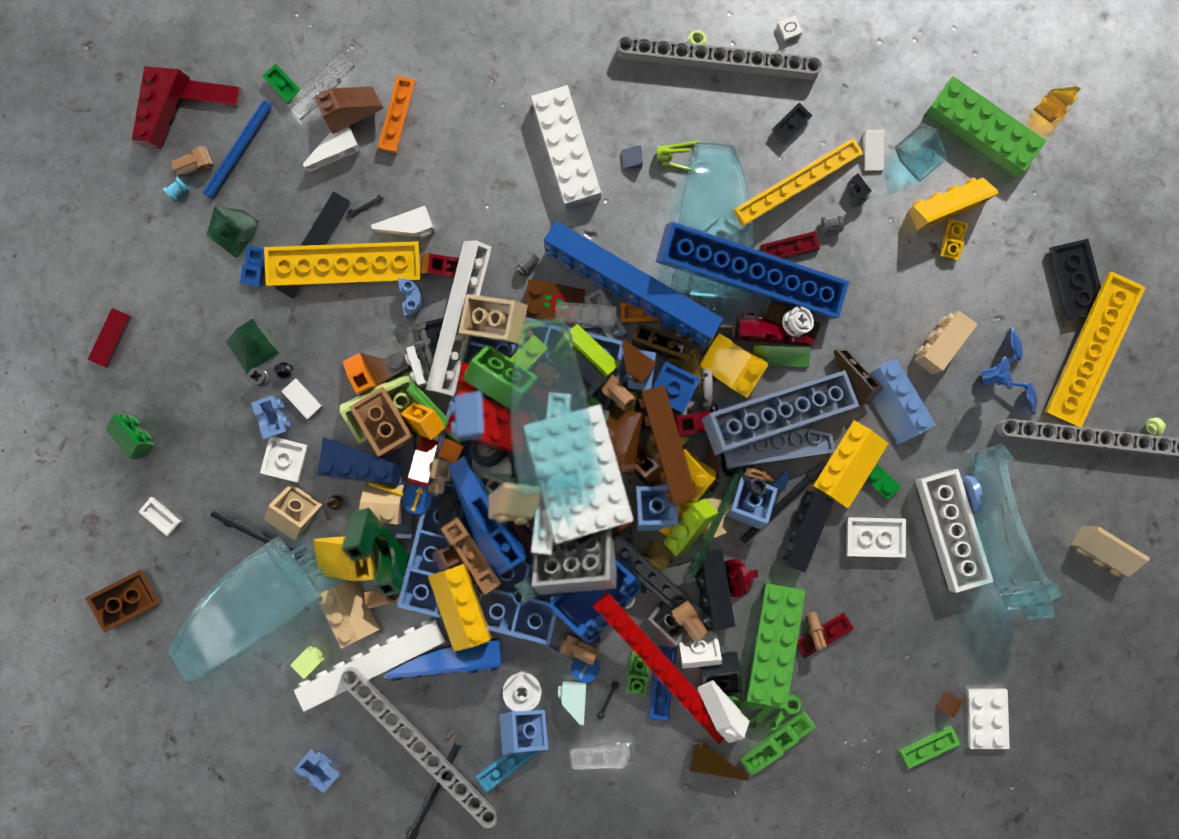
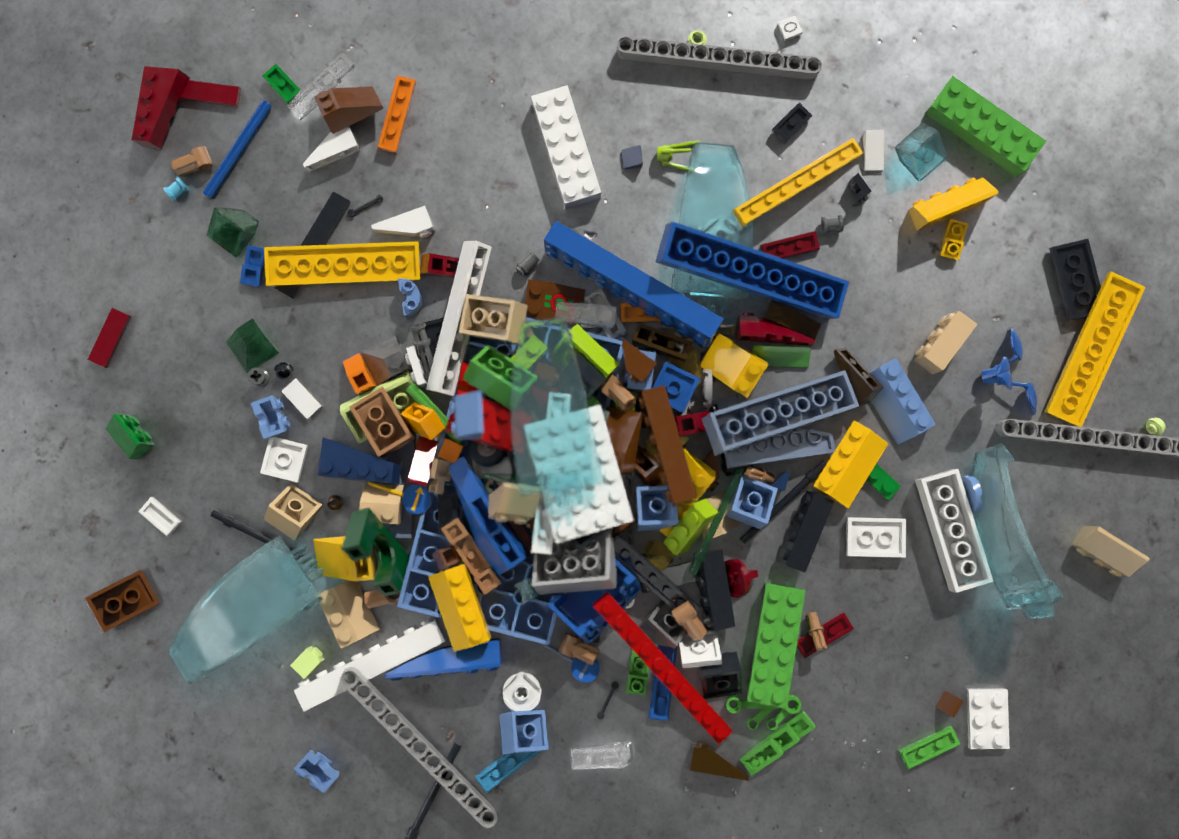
(573, 699): light aqua slope -> none
(724, 713): white slope -> none
(761, 487): black plate -> none
(798, 321): white wheel -> none
(1054, 102): clear yellow slope -> none

